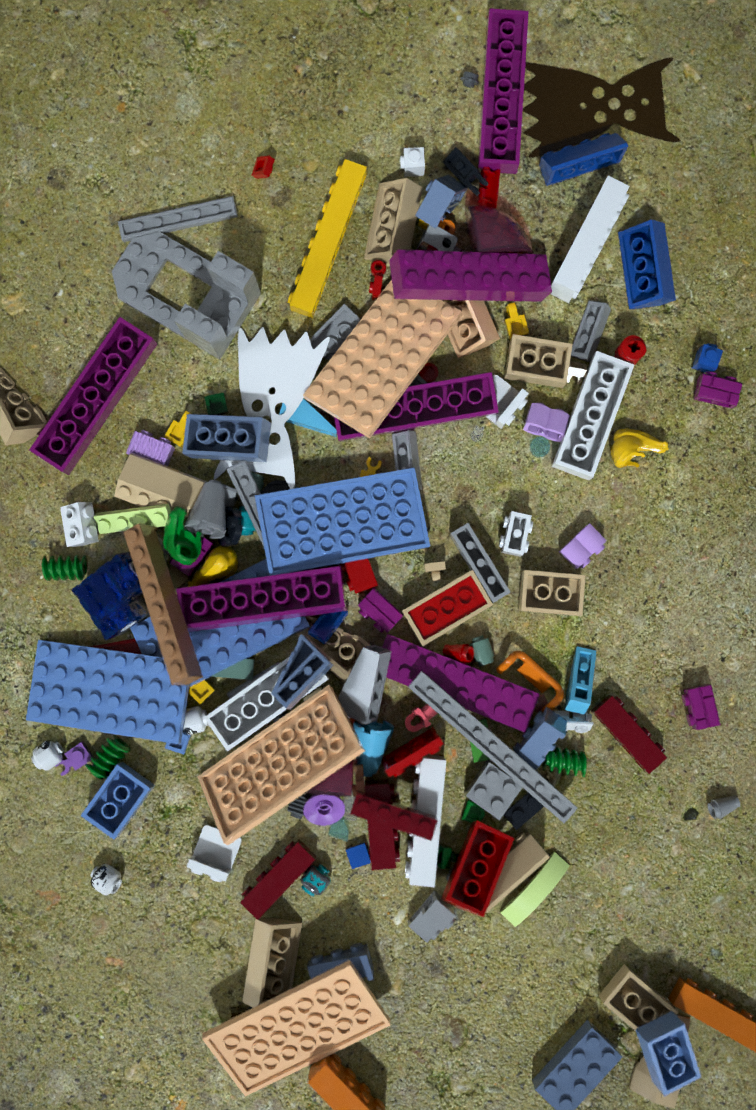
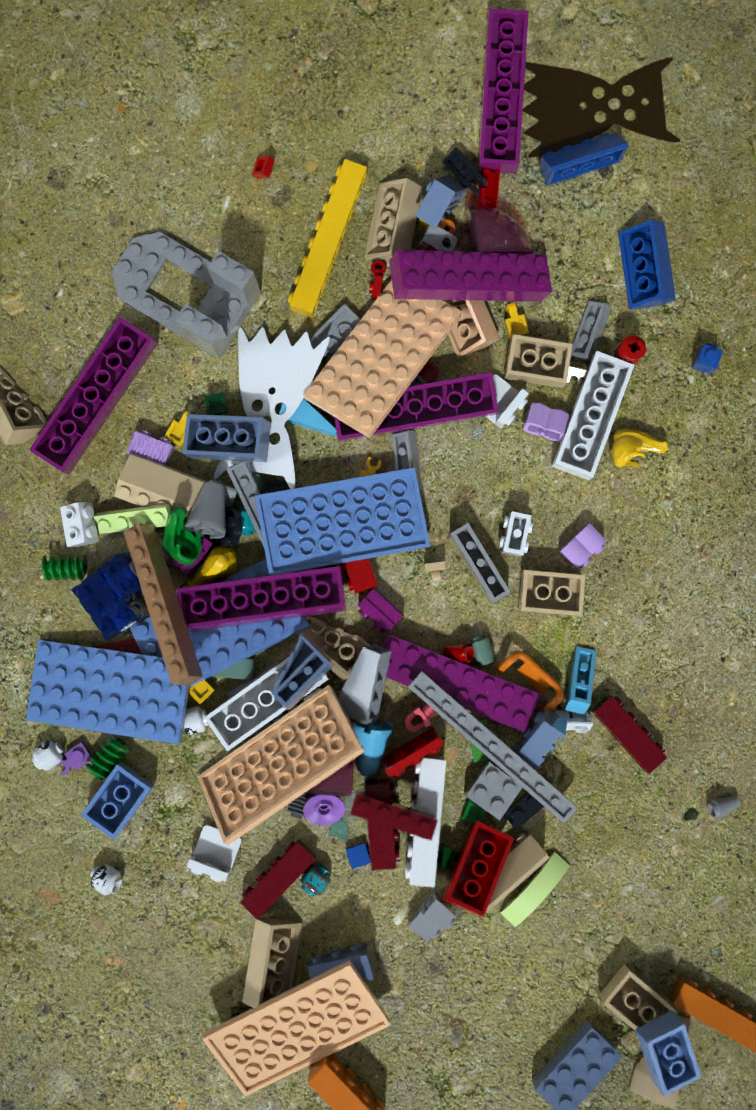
(178, 218): light grey tile -> none
(180, 748): medium blue tile -> none
(327, 625): blue tile -> none
(359, 776): medium nougat plate -> none
(413, 162): white brick -> none
(447, 608): red brick -> none
(469, 79): dark grey plate -> none
(539, 447): clear light blue tile -> none
(566, 760): green piece -> none
(590, 239): white brick -> none
(701, 707): magenta brick -> none
(718, 390): magenta brick -> none

